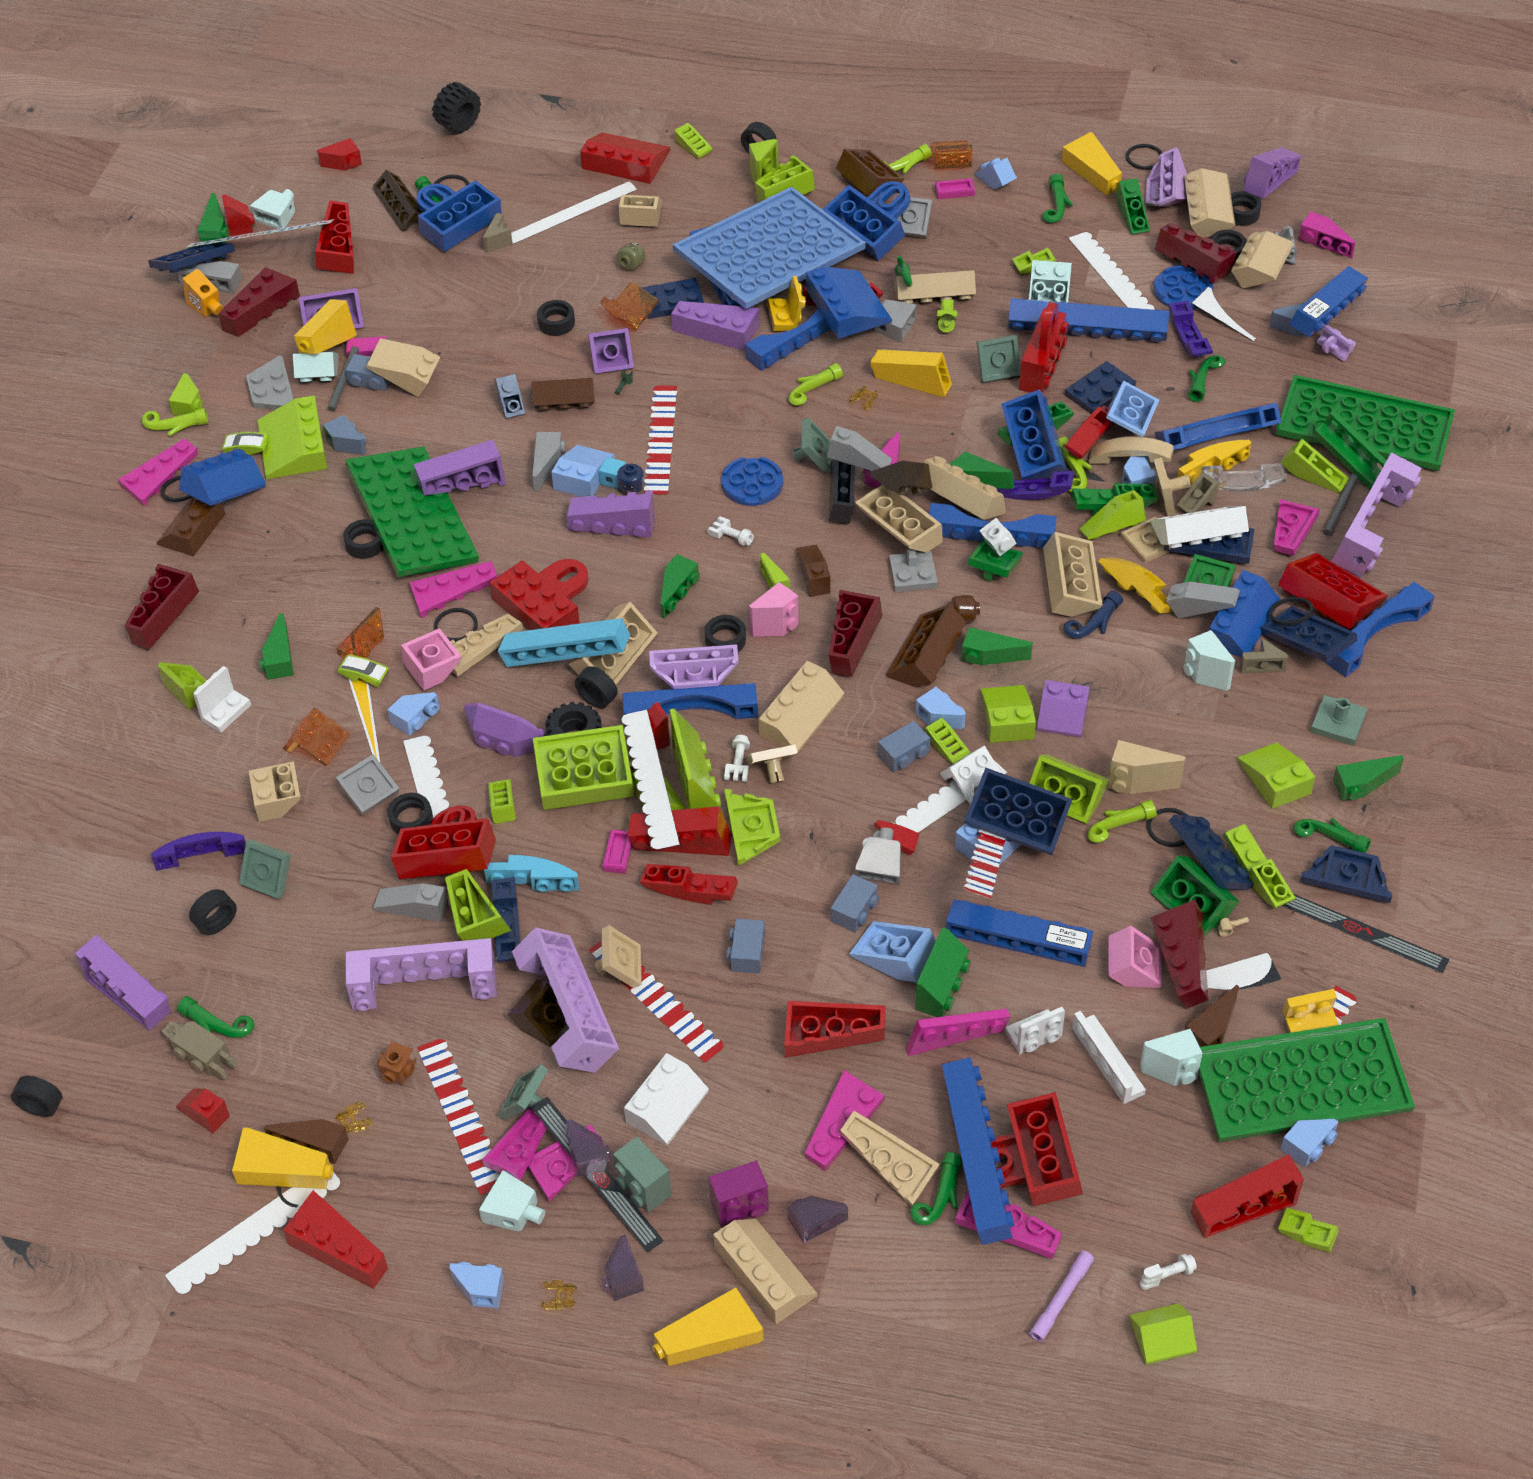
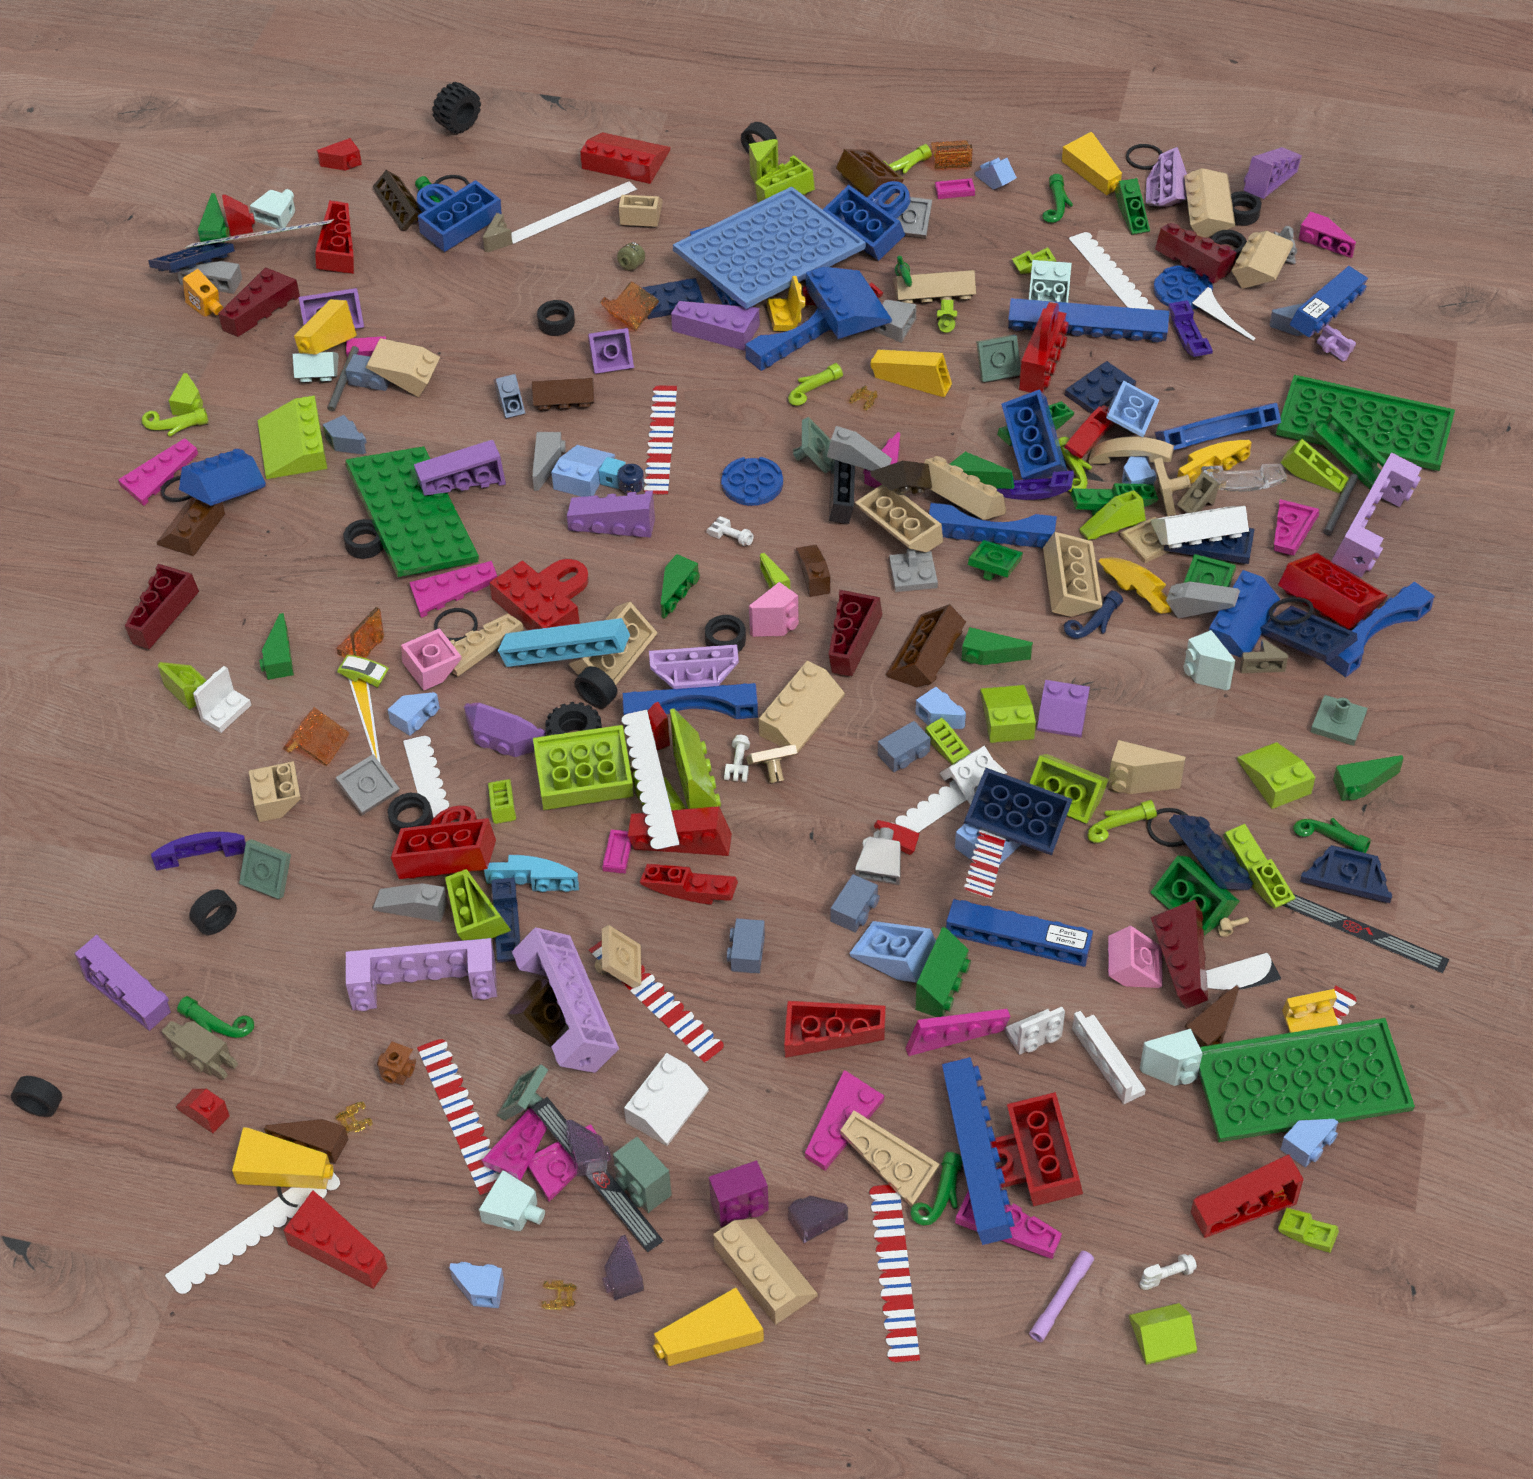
(248, 441): slope -> none
(270, 385): light grey wing -> none
(625, 379): clear green hand -> none
(692, 140): lime slope -> none
(752, 824): lime wing -> none
(895, 1276): none -> sticker
(966, 607): reddish brown head -> none
(997, 537): white brick -> none
(1197, 389): green plant -> none

